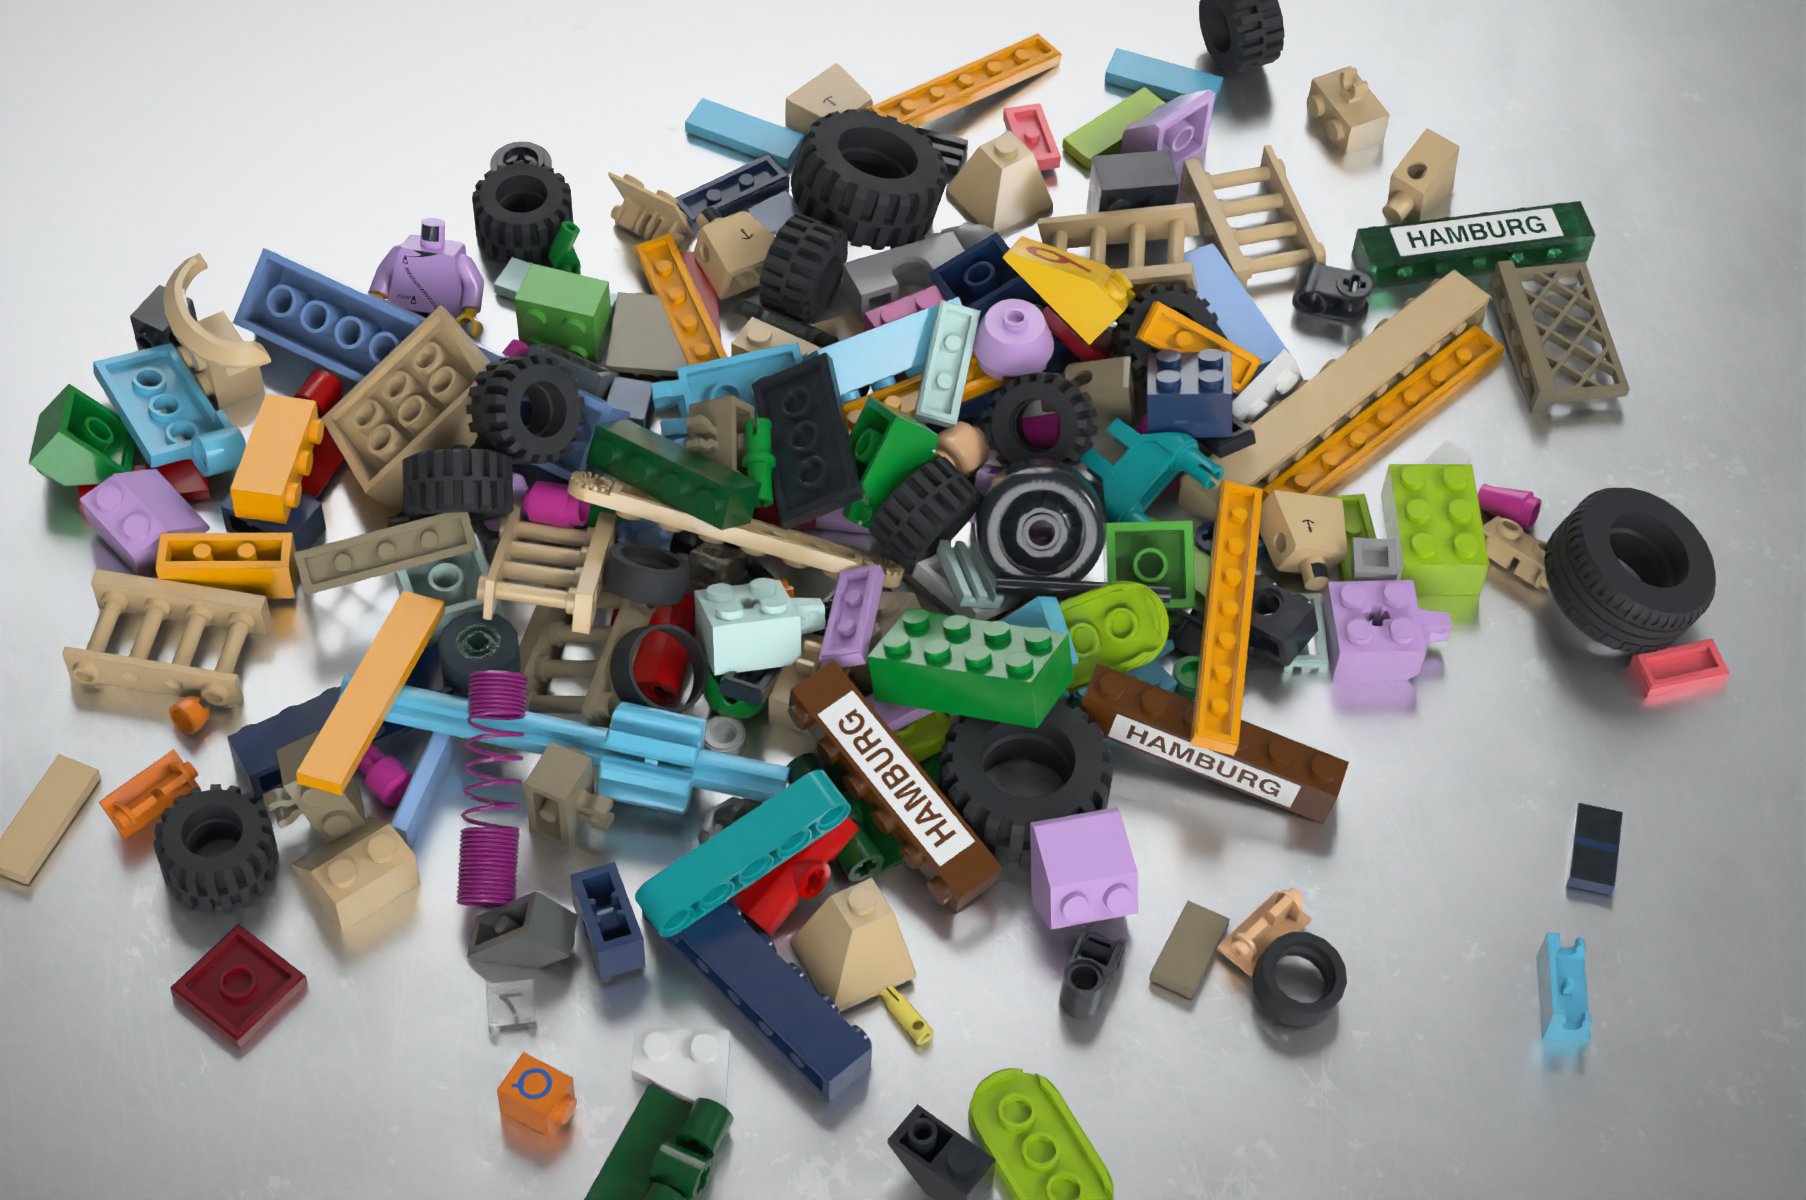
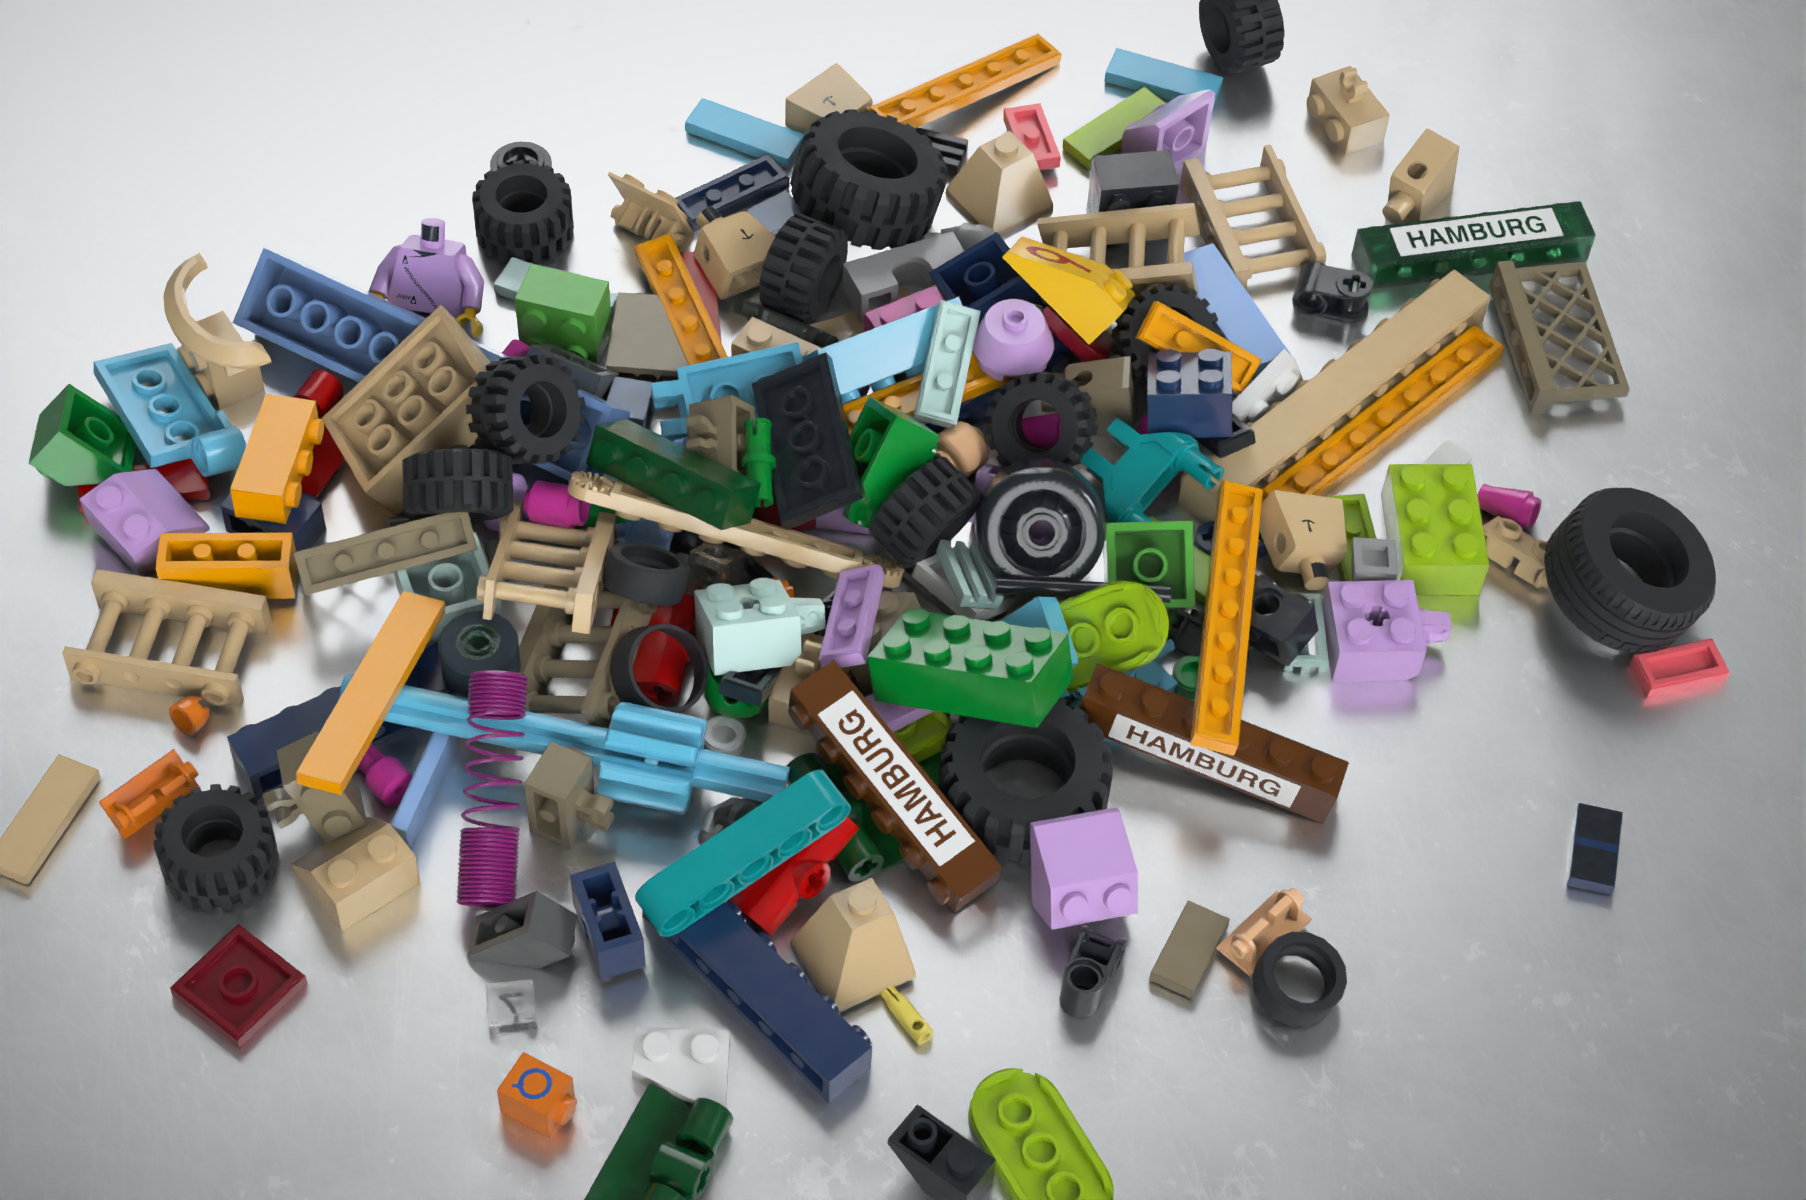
(151, 324): black brick -> none
(562, 251): green arm -> none
(1563, 991): medium azure hinge -> none

